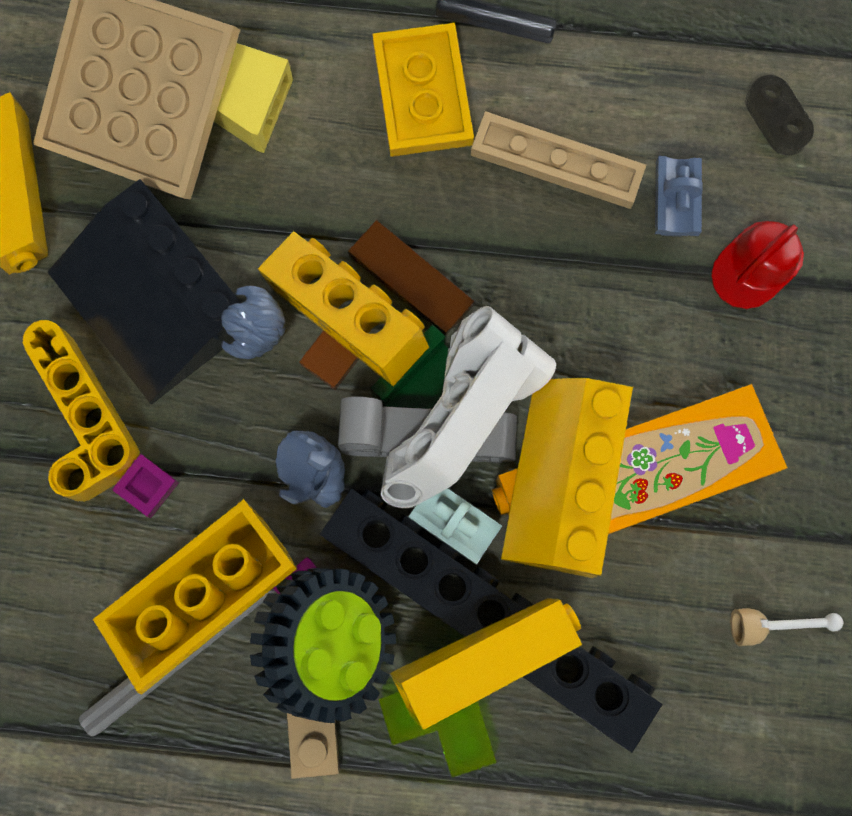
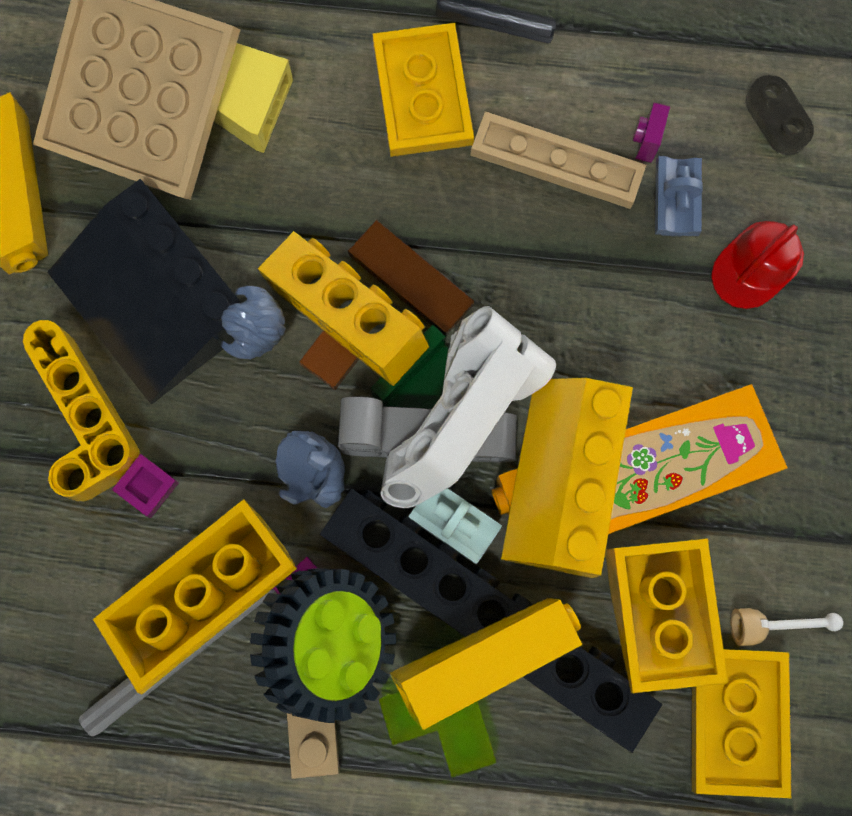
(650, 132): none -> magenta plate
(667, 615): none -> yellow slope
(744, 728): none -> yellow plate

